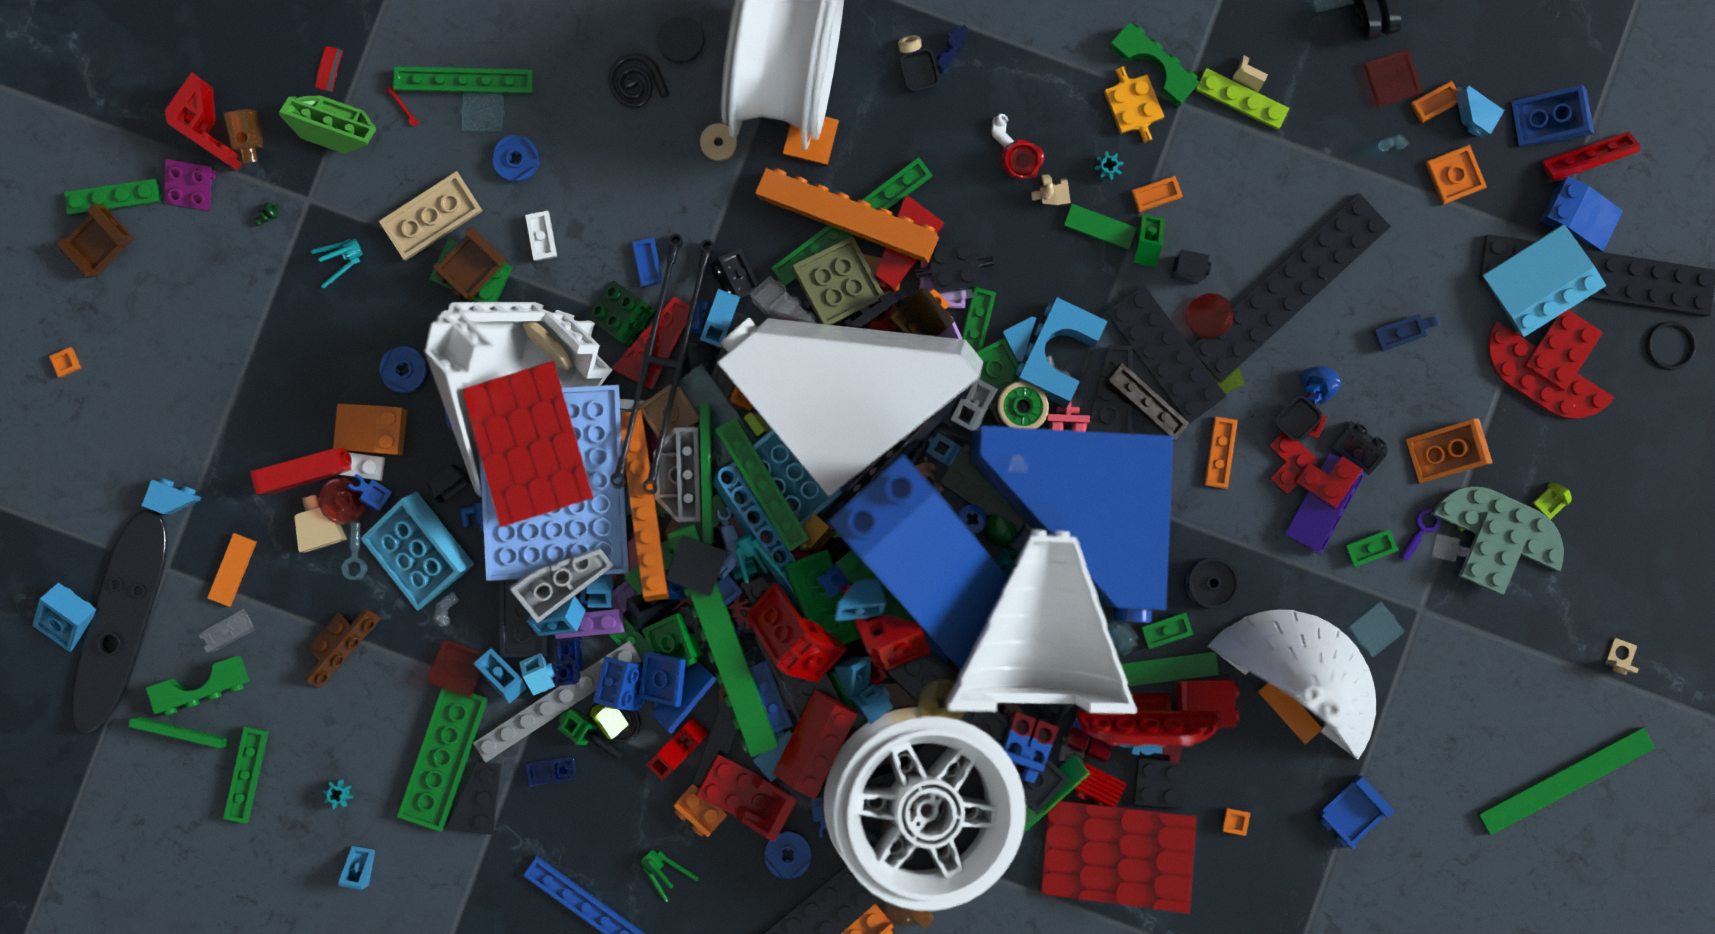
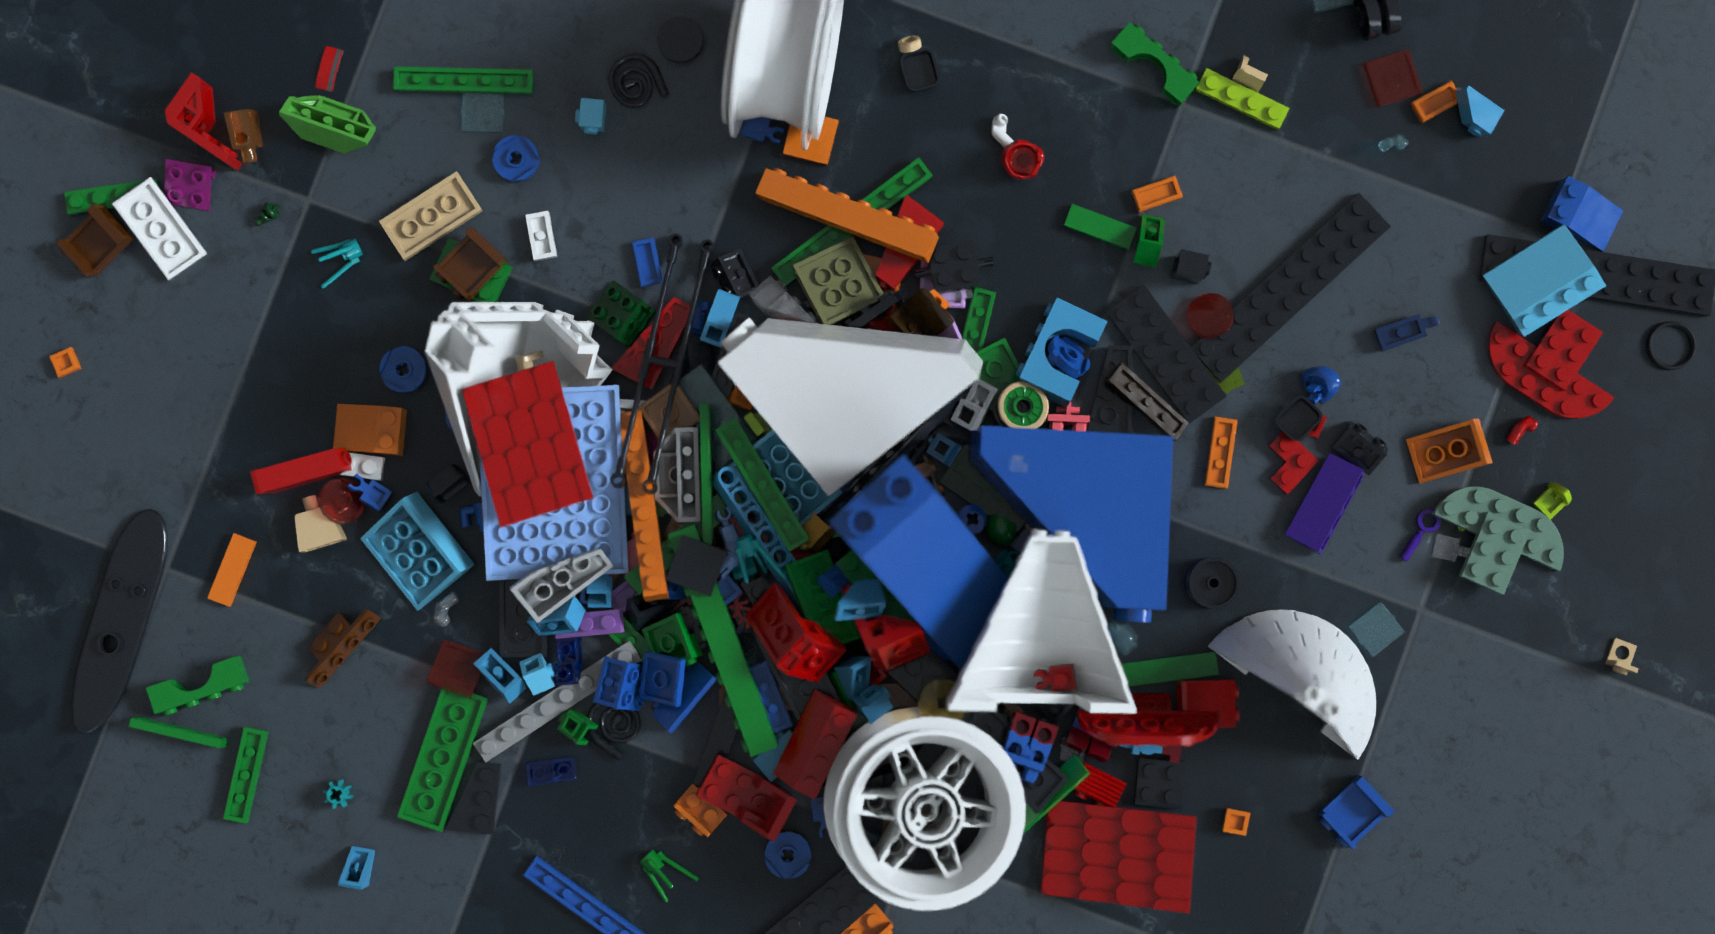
(63, 616): dark azure slope -> none
(159, 228): none -> white tile
(168, 499): dark azure slope -> none
(227, 631): clear hinge -> none
(354, 546): clear light blue piece -> none
(413, 121): red hinge -> none
(525, 361): none -> tan tile
(553, 350): tan tile -> none
(591, 115): none -> medium azure brick
(609, 720): tile -> none
(677, 748): red brick -> none
(714, 152): tan piece -> none
(759, 128): none -> blue plate
(907, 916): clear orange tile -> none
(954, 43): clear blue slope -> none
(1019, 336): dark azure slope -> none
(1052, 192): tan piece -> none
(1059, 677): none -> red plate
(1068, 356): none -> blue plate
(1105, 171): teal gear -> none
(1133, 104): light orange plate -> none
(1166, 630): green plate -> none
(1290, 712): orange tile -> none
(1330, 487): red plate -> none
(1371, 548): green plate -> none
(1455, 175): orange tile -> none
(1519, 429): none -> red arm
(1553, 116): blue slope -> none
(1566, 781): green tile -> none
(1591, 156): red plate -> none

